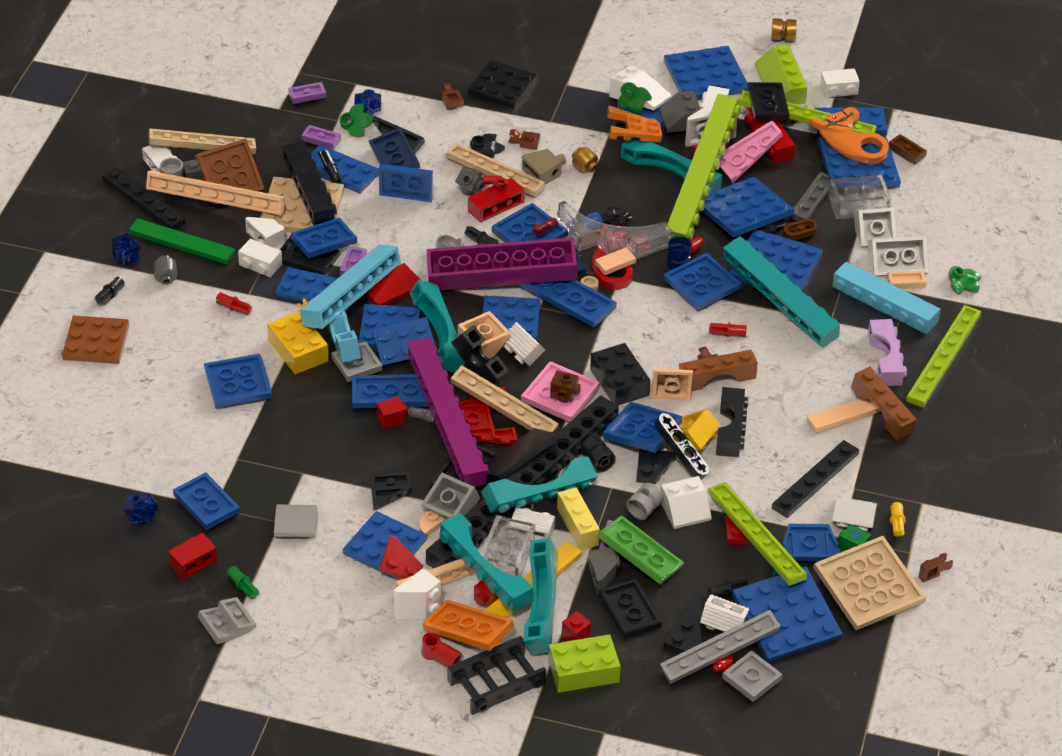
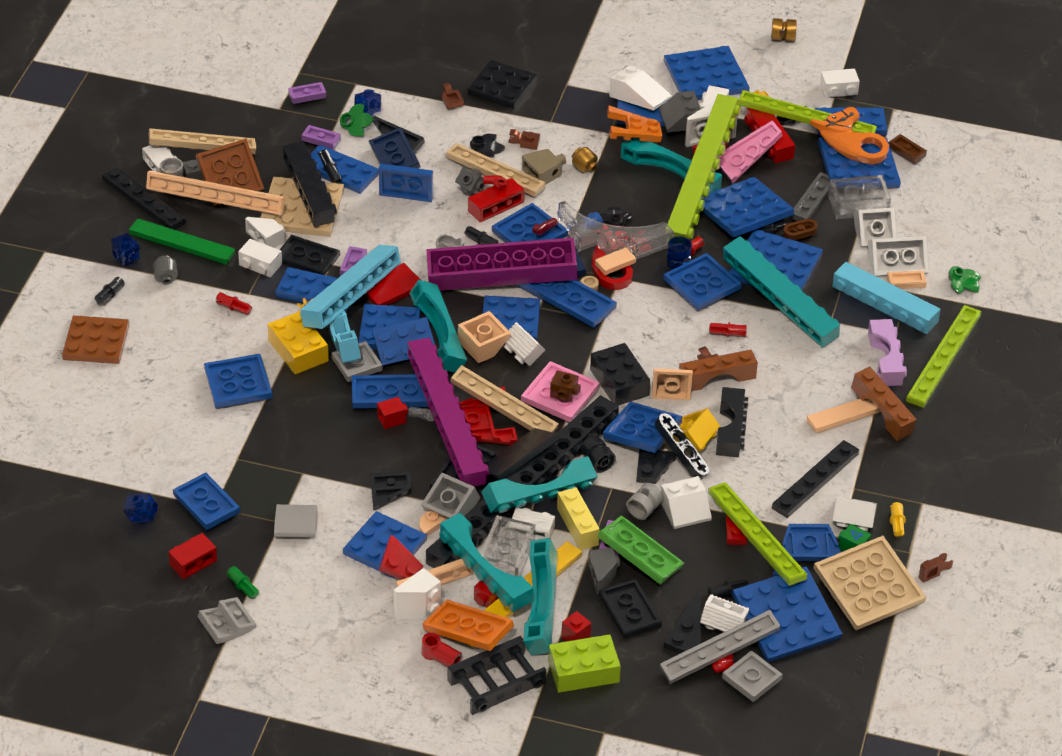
(324, 237): blue plate -> none
(469, 347): black arch -> none
(635, 99): green plate -> none
(768, 101): black tile -> none
(780, 66): lime slope -> none

